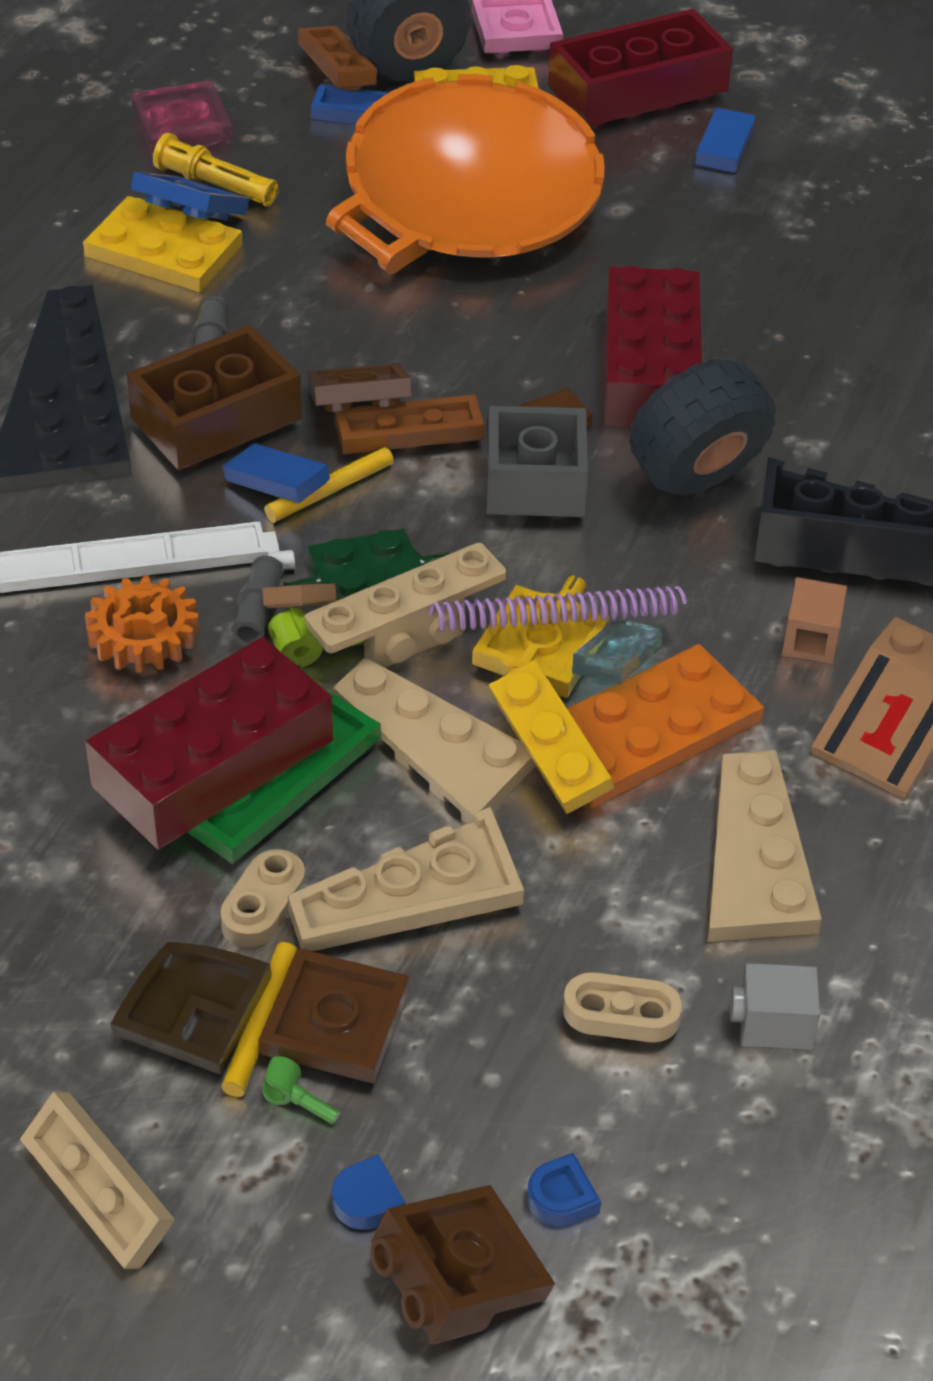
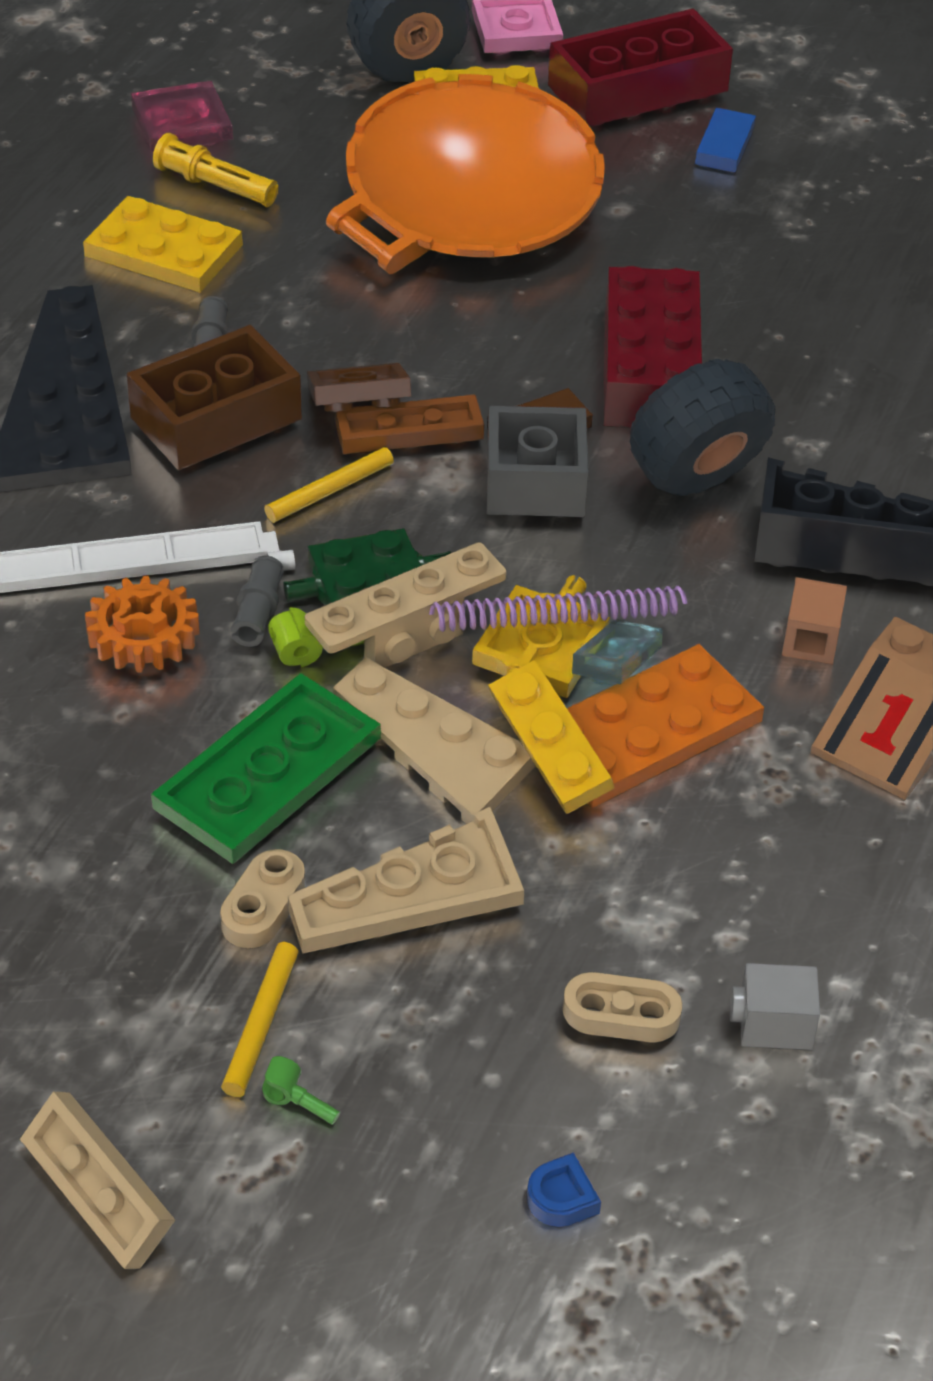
(193, 1003): dark brown plate -> none
(194, 198): blue plate -> none
(209, 741): dark red brick -> none
(276, 473): blue tile -> none
(299, 595): medium nougat tile -> none
(335, 1015): reddish brown plate -> none
(337, 57): dark orange plate -> none
(340, 105): blue tile -> none
(364, 1194): blue tile -> none
(457, 1262): reddish brown plate -> none
(759, 860): tan wing -> none

